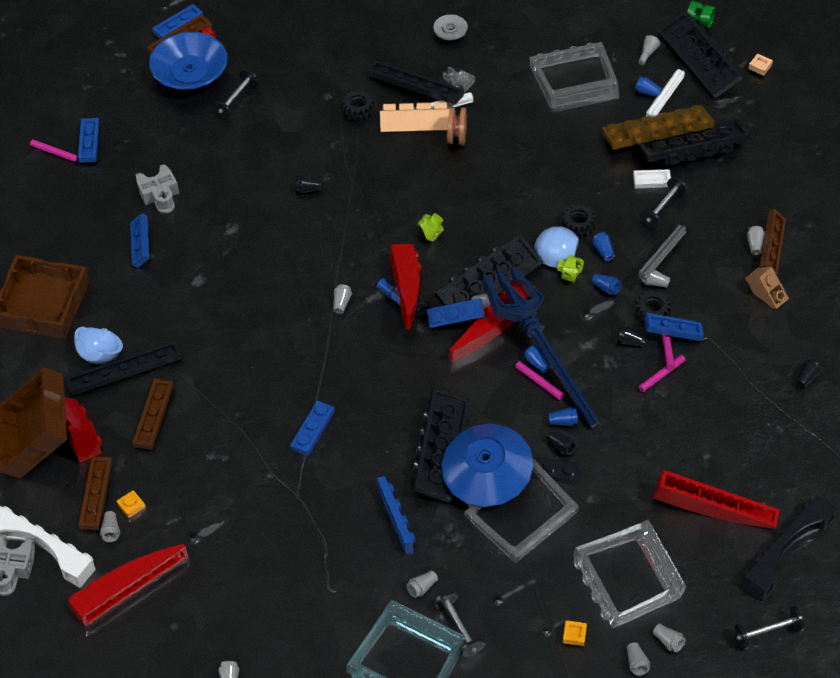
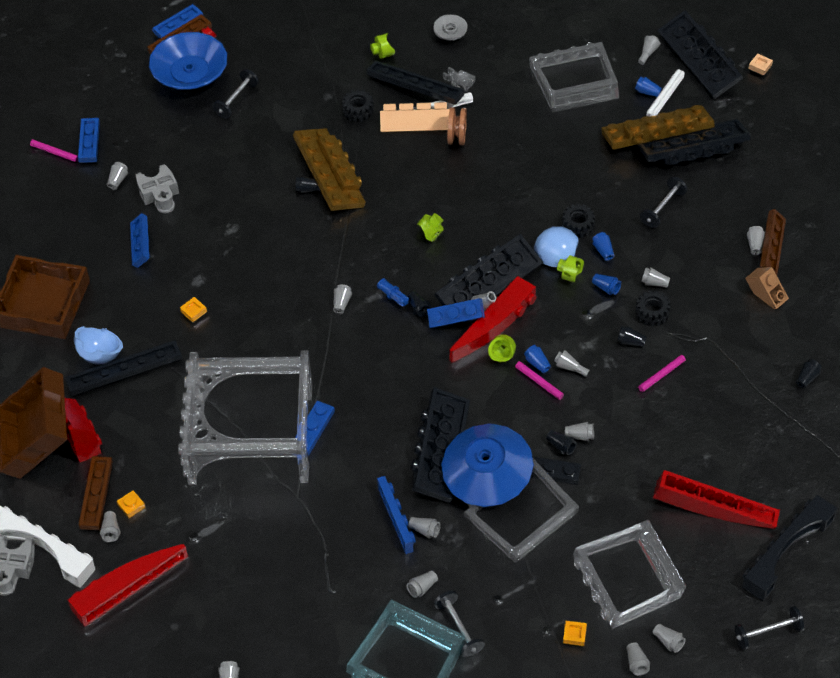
(117, 175): none -> light grey cone
(153, 414): reddish brown plate -> none
(193, 309): none -> light orange plate
(200, 451): none -> clear arch
(330, 168): none -> pearl gold plate
(382, 47): none -> lime piece
(406, 276): red slope -> none
(426, 526): none -> light grey cone
(502, 348): none -> lime piece
(524, 312): dark blue piece -> none
(564, 417): blue cone -> none
(566, 361): none -> light grey cone
(580, 431): none -> light grey cone
(651, 178): white tile -> none
(662, 252): dark grey axle -> none
(668, 352): dark pink bar -> none
(673, 326): blue plate -> none
(706, 16): green wheel -> none

